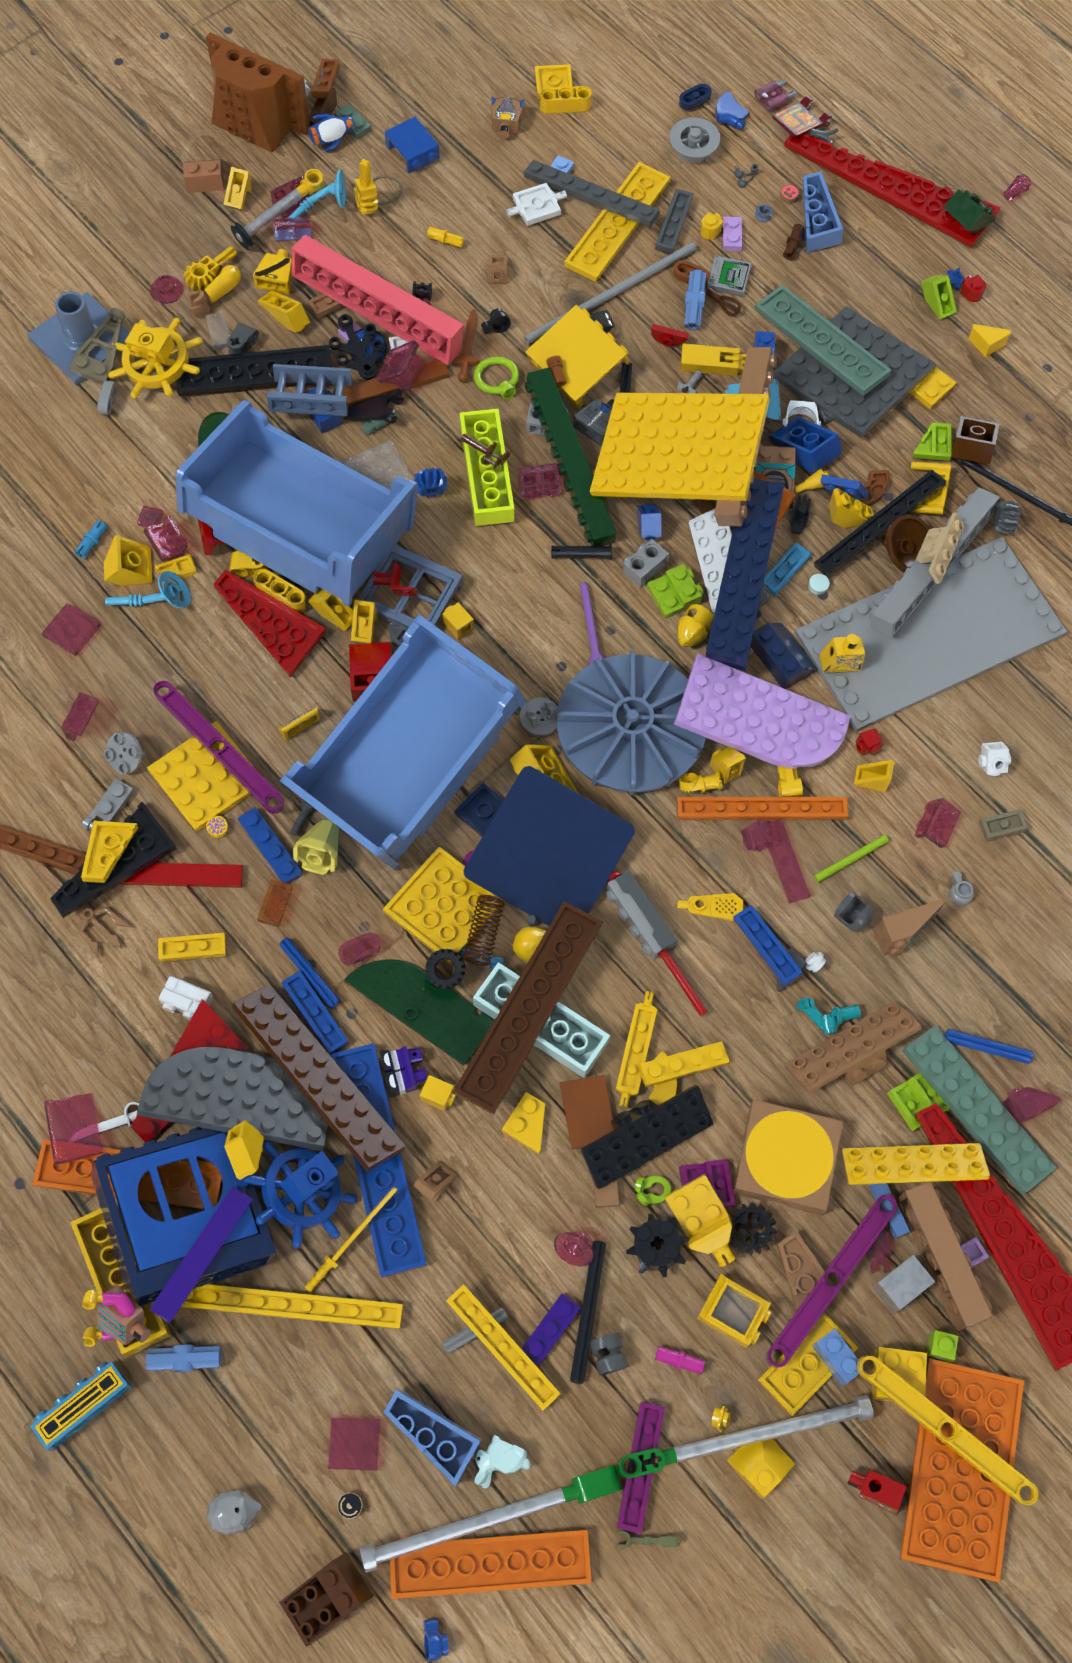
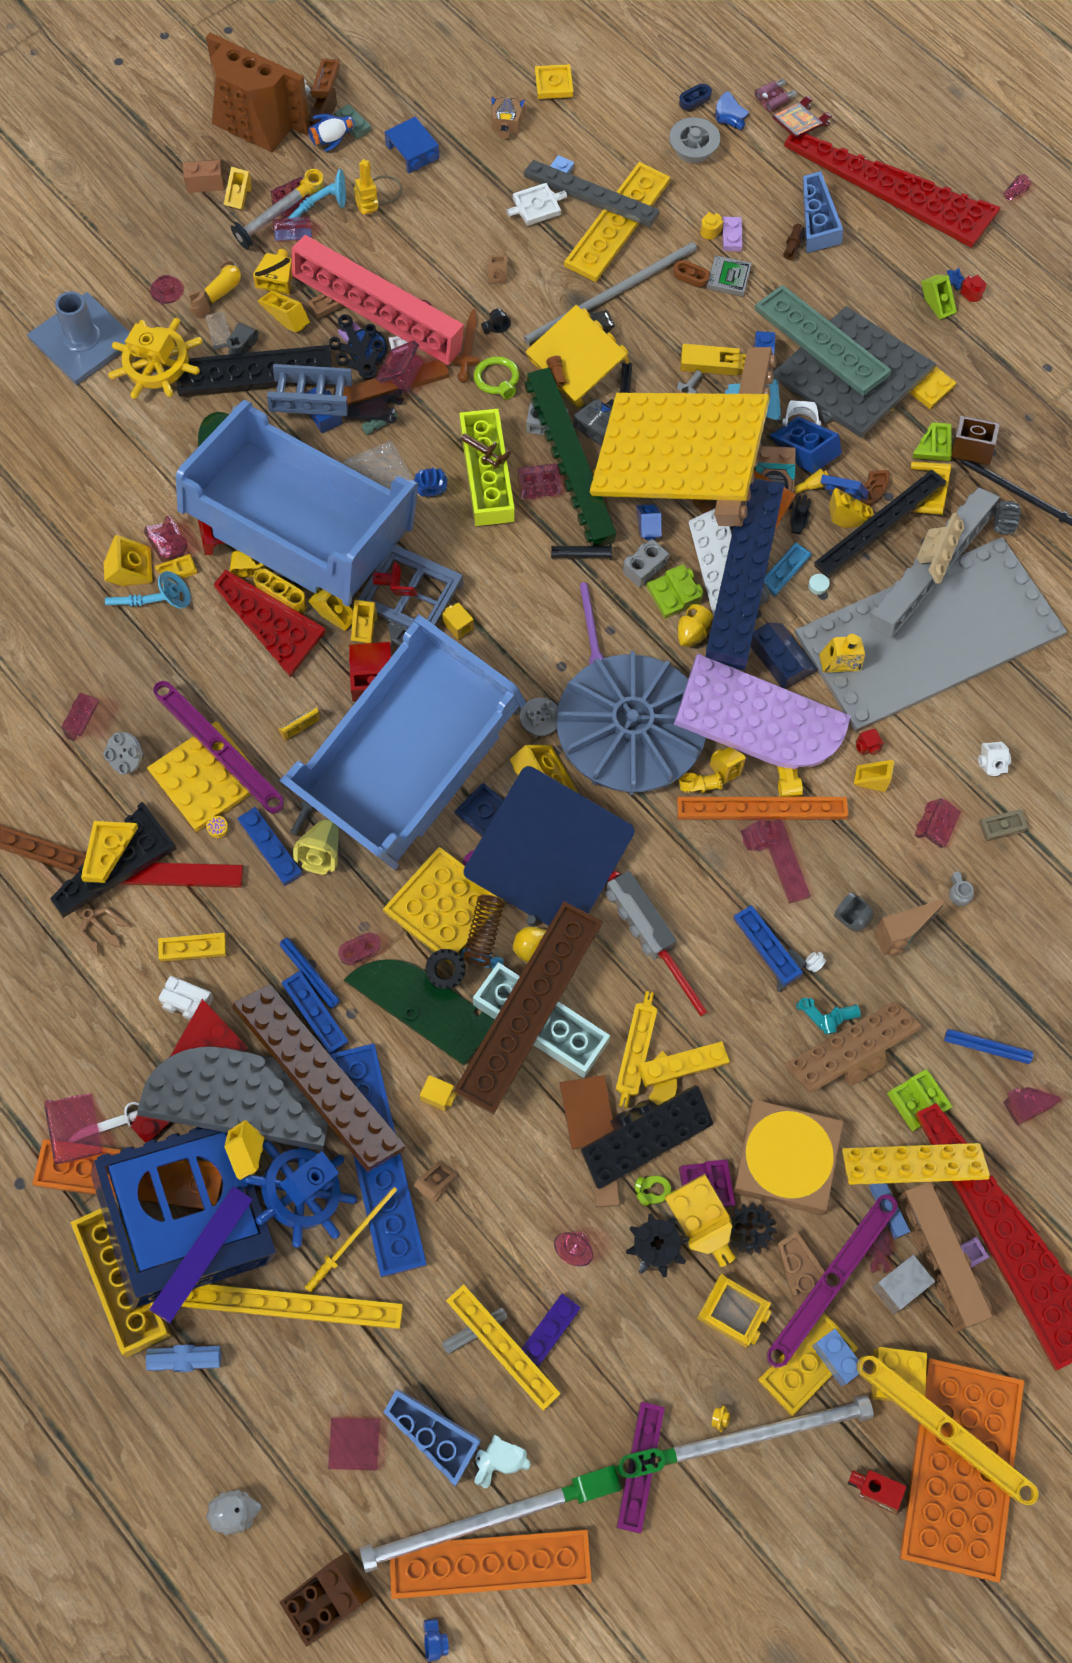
(71, 629): clear pink tile -> none
(80, 1406): brick -> none
(90, 367): dark tan plate -> none
(90, 539): dark azure pin -> none
(107, 397): light grey beam -> none
(110, 804): light grey plate -> none
(117, 1317): torso -> none
(149, 516): clear pink tile -> none
(201, 274): yellow gear -> none
(275, 903): clear orange plate -> none
(350, 1505): black tile -> none
(399, 1070): hips -> none
(422, 291): black bush -> none
(445, 237): yellow axle -> none
(527, 1122): yellow wing -> none
(565, 99): yellow beam -> none
(588, 1313): black axle -> none
(615, 1360): dark grey wheel -> none
(666, 1541): olive piece -> none
(668, 336): red plate -> none
(674, 221): dark grey plate -> none
(680, 1360): dark pink pin -> none
(695, 300): medium blue piece -> none
(709, 905): yellow piece -> none
(720, 299): reddish brown piece -> none
(739, 174): dark grey piece -> none
(761, 1465): yellow slope -> none
(765, 209): sand blue bush -> none
(789, 194): tile -> none
(824, 135): dark grey bar -> none
(851, 858): lime bar -> none
(905, 540): reddish brown dish -> none
(942, 1346): lime brick -> none
(970, 211): dark green slope -> none
(979, 1110): sand green plate -> none
(988, 338): yellow slope -> none

